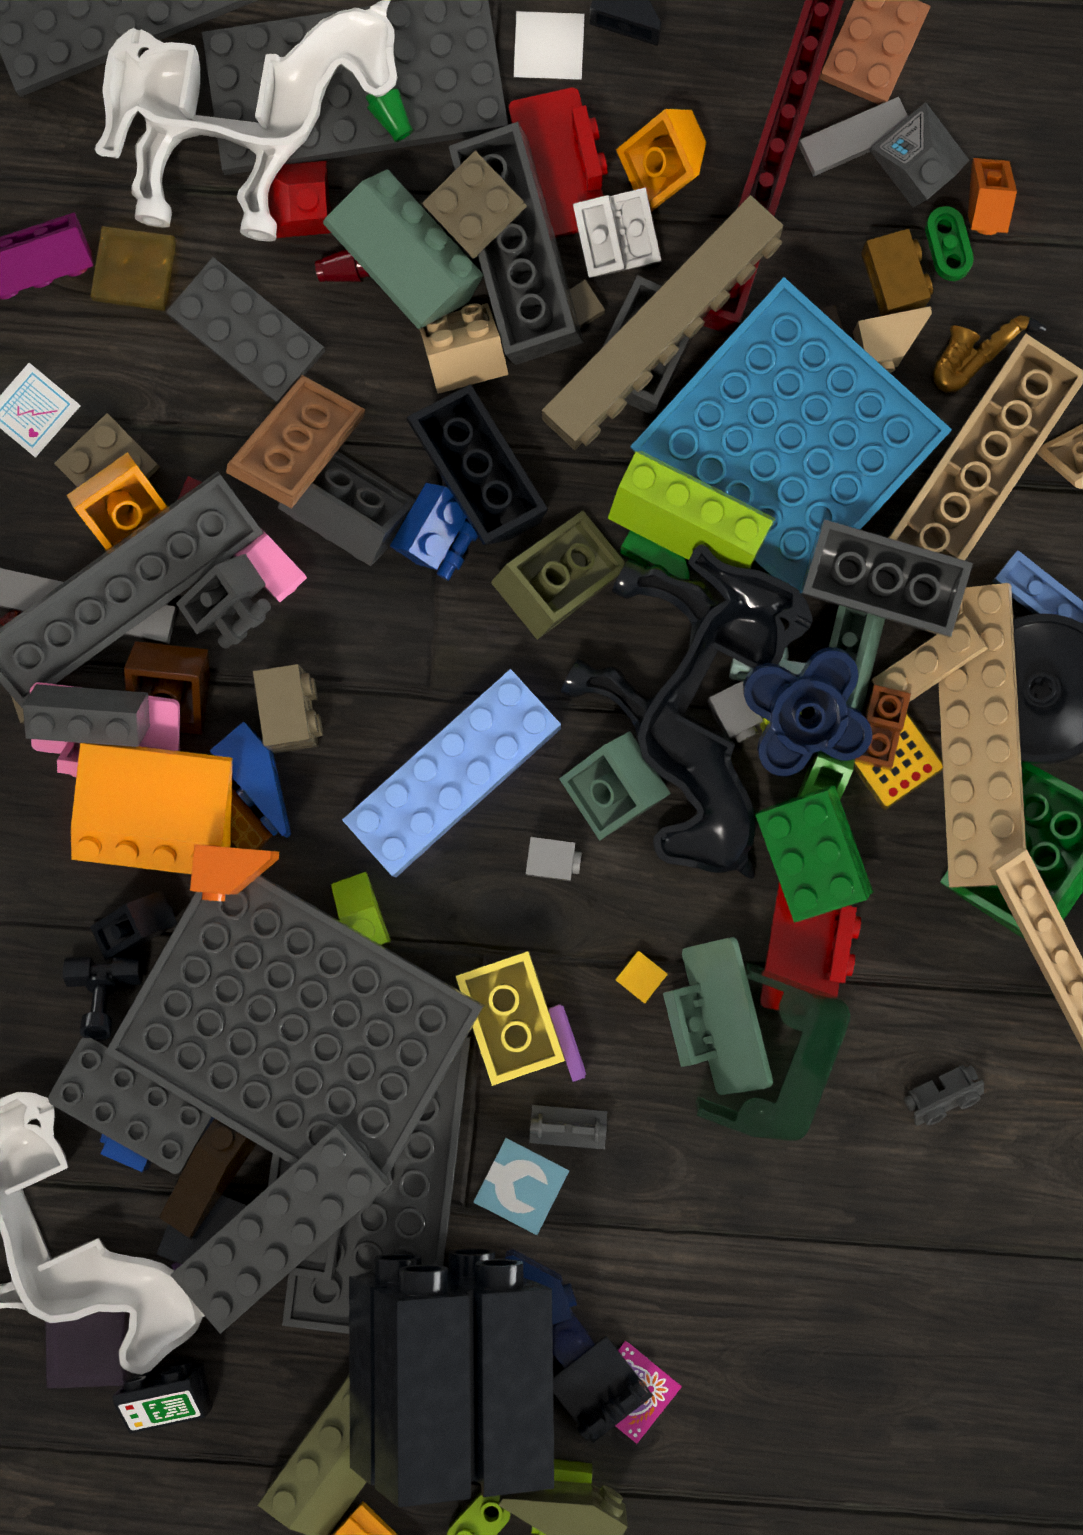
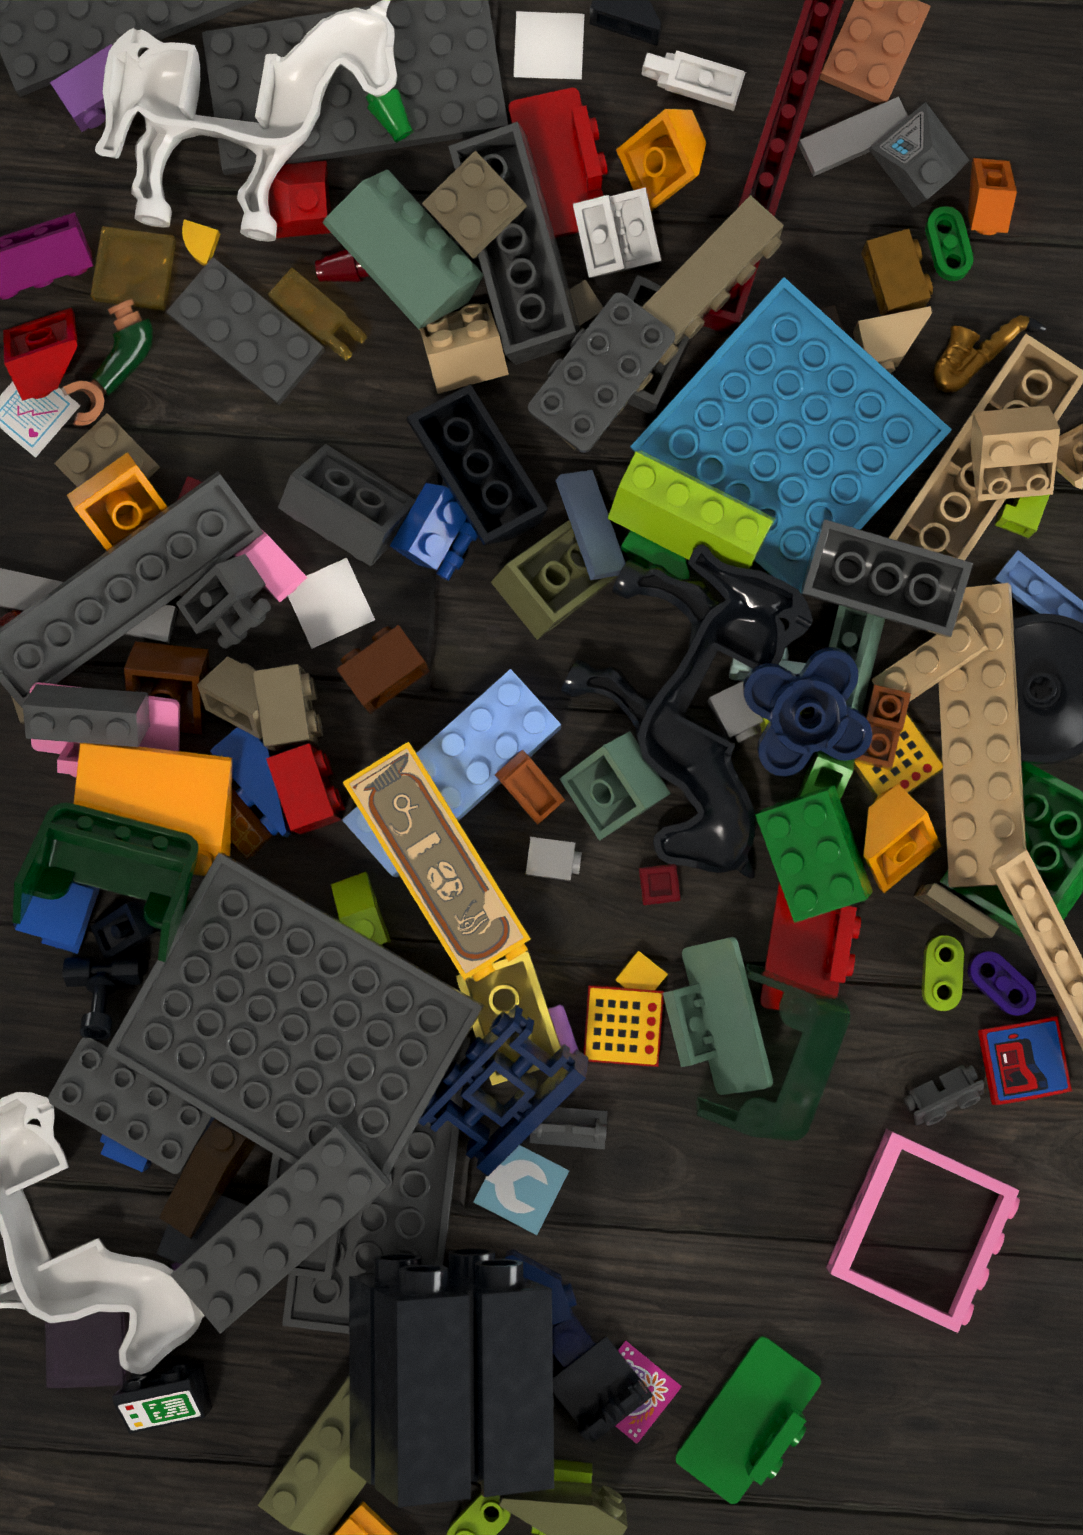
(40, 353): none -> red slope
(60, 920): none -> blue plate
(82, 90): none -> medium lavender slope
(112, 856): none -> dark green windscreen
(128, 352): none -> dark green piece
(200, 241): none -> yellow tile
(227, 869): orange slope -> none
(232, 695): none -> dark tan slope
(295, 441): medium nougat tile -> none
(305, 788): none -> red brick
(314, 311): none -> clear yellow hinge
(330, 603): none -> white sticker
(383, 668): none -> reddish brown brick
(438, 862): none -> brick
(524, 1110): none -> dark blue fence
(529, 787): none -> dark orange tile
(591, 524): none -> sand blue tile
(600, 372): none -> dark grey bracket
(623, 1025): none -> yellow tile
(659, 884): none -> dark red tile
(695, 78): none -> white hinge
(750, 1422): none -> green bracket
(865, 1206): none -> bright pink window
(897, 837): none -> light orange slope
(942, 973): none -> lime plate
(956, 910): none -> dark tan tile
(1001, 982): none -> dark purple plate
(1014, 452): none -> tan slope
(1023, 515): none -> lime leg
(1024, 1060): none -> slope

